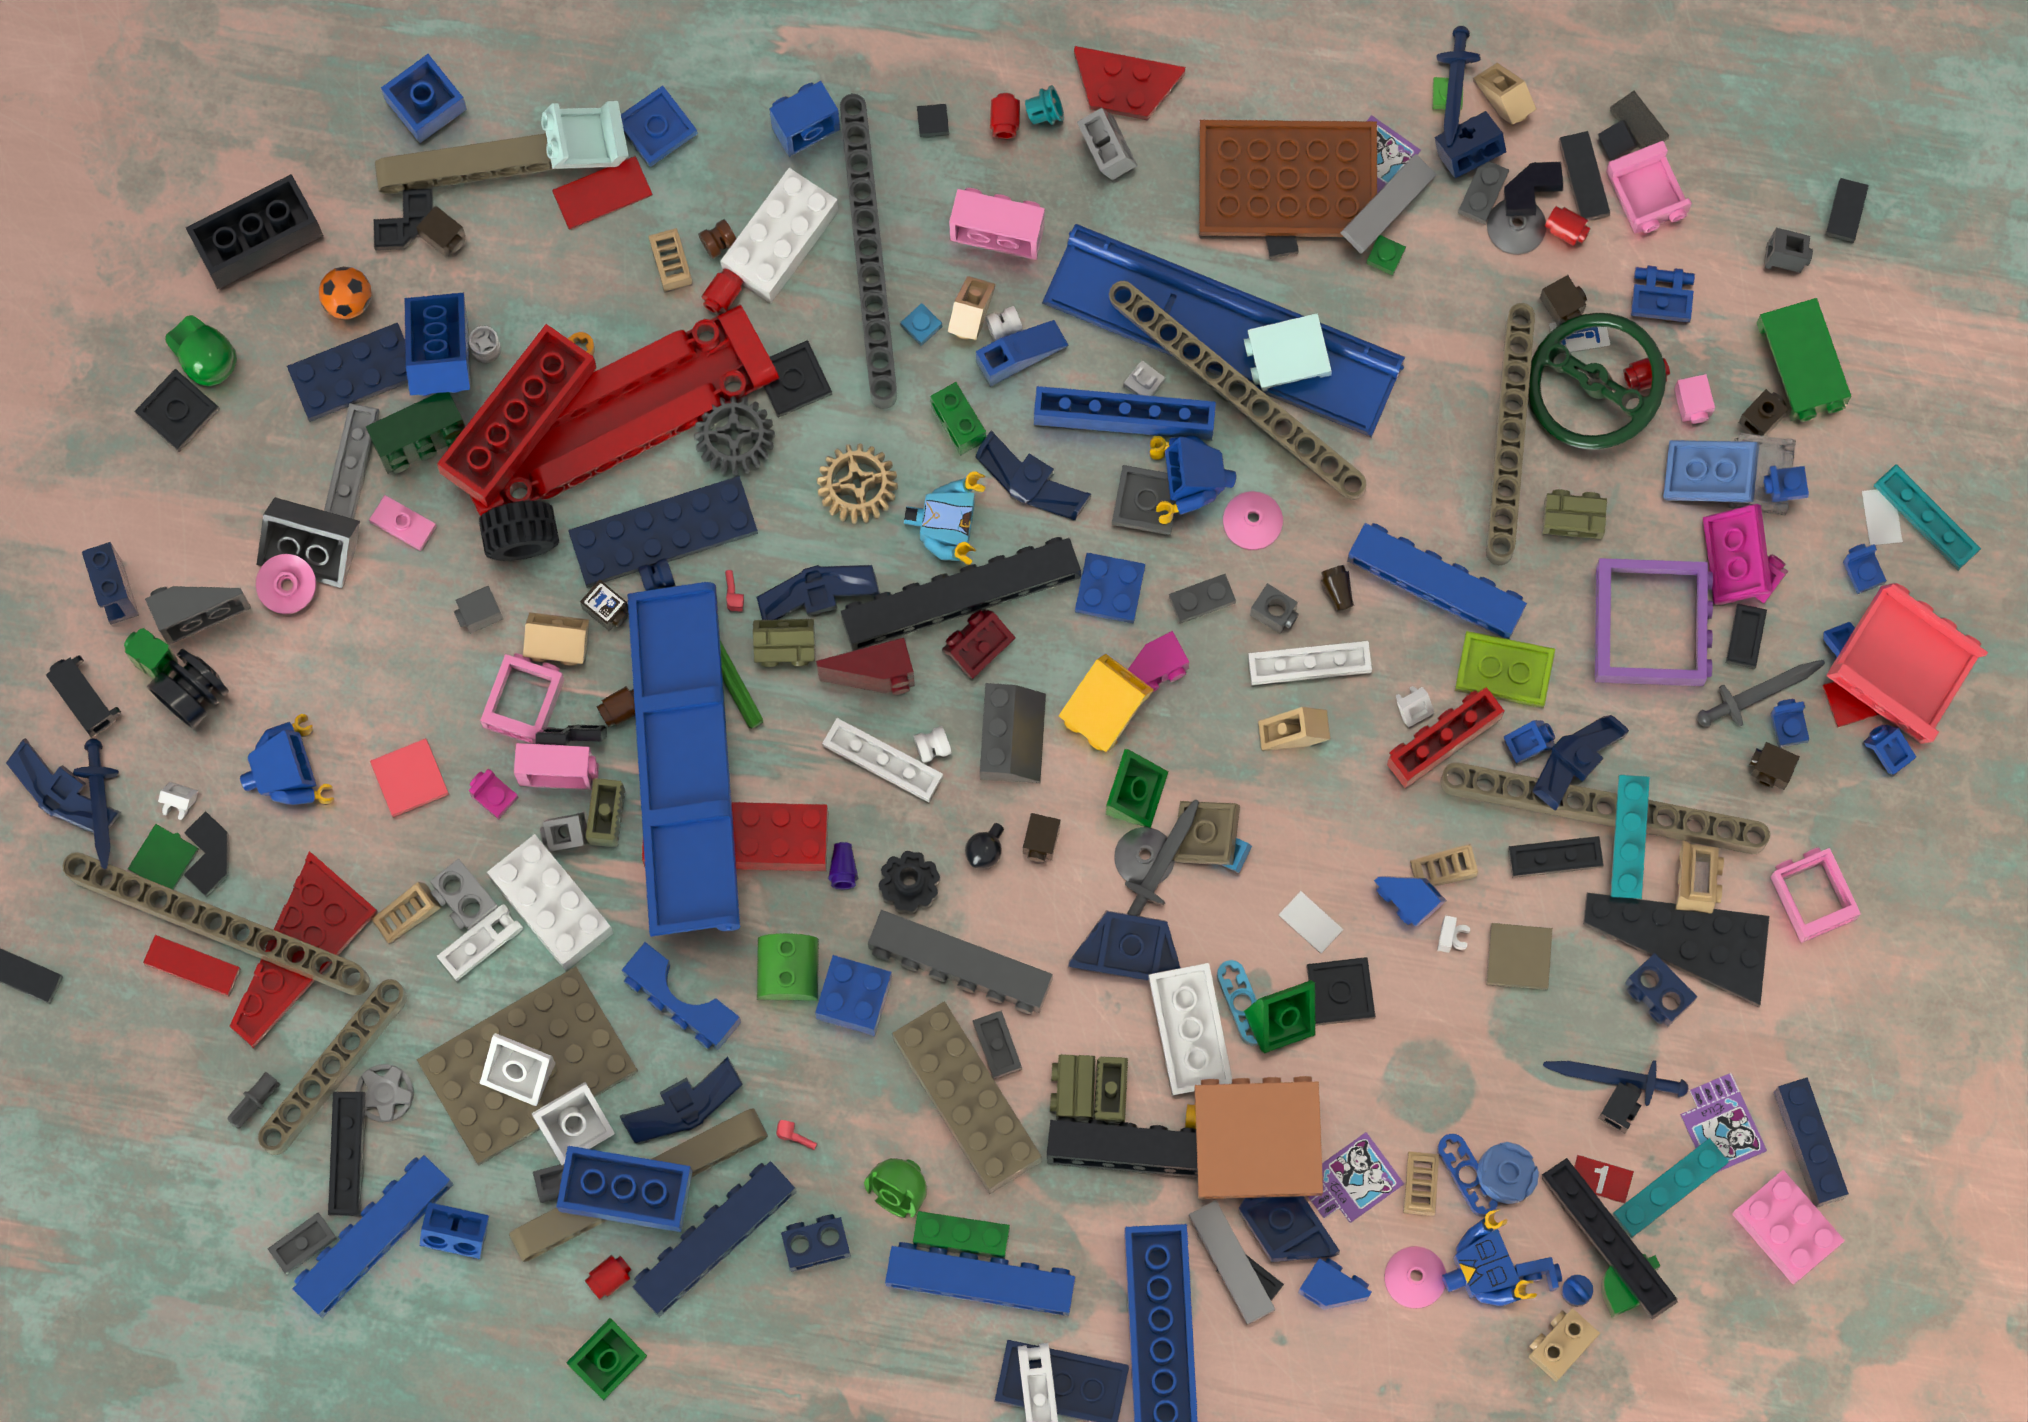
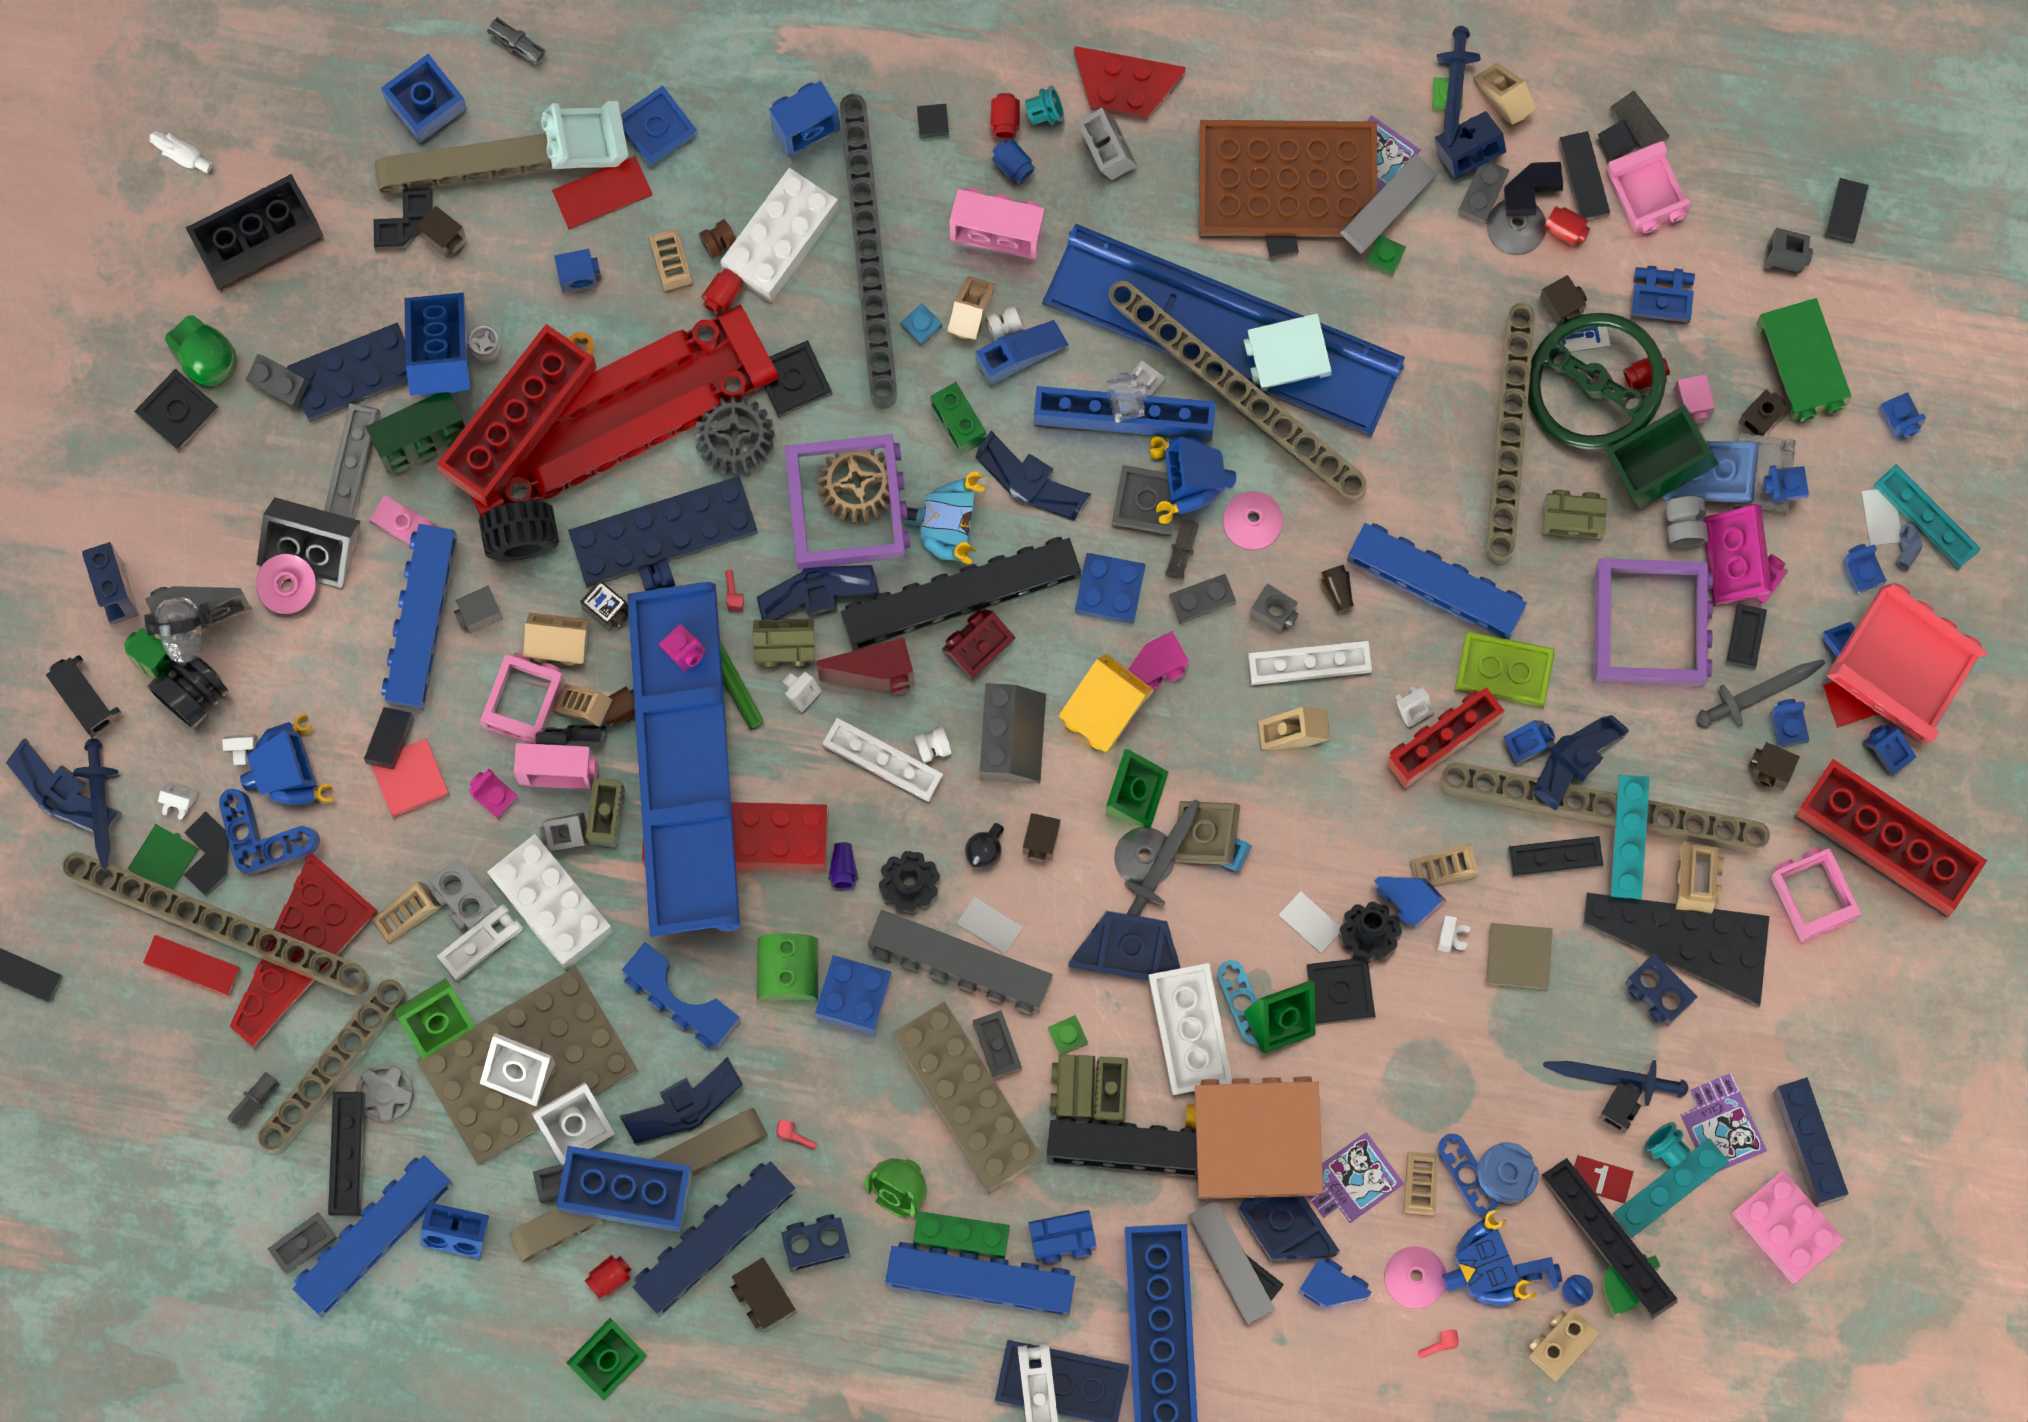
(179, 627): none -> clear cap
(180, 151): none -> white piece
(239, 745): none -> white tile
(252, 843): none -> blue beam
(277, 380): none -> dark grey plate
(345, 292): orange piece -> none
(388, 738): none -> black tile
(420, 617): none -> blue brick
(434, 1018): none -> bright green brick
(516, 41): none -> dark grey pin
(577, 270): none -> blue brick
(595, 711): none -> tan slope
(683, 648): none -> dark pink bracket
(763, 1295): none -> dark brown brick
(801, 690): none -> white tile
(898, 508): none -> medium lavender window
(989, 925): none -> white sticker
(1013, 161): none -> blue brick
(1062, 1237): none -> blue brick
(1067, 1035): none -> bright green plate
(1126, 396): none -> clear brick
(1182, 549): none -> clear smoke axle
(1370, 932): none -> black plant
(1449, 1341): none -> coral hand
(1662, 456): none -> dark green piece
(1668, 1145): none -> teal piece
(1687, 523): none -> light grey wheel
(1891, 837): none -> red brick
(1902, 416): none -> blue bracket
(1911, 545): none -> sand blue arm

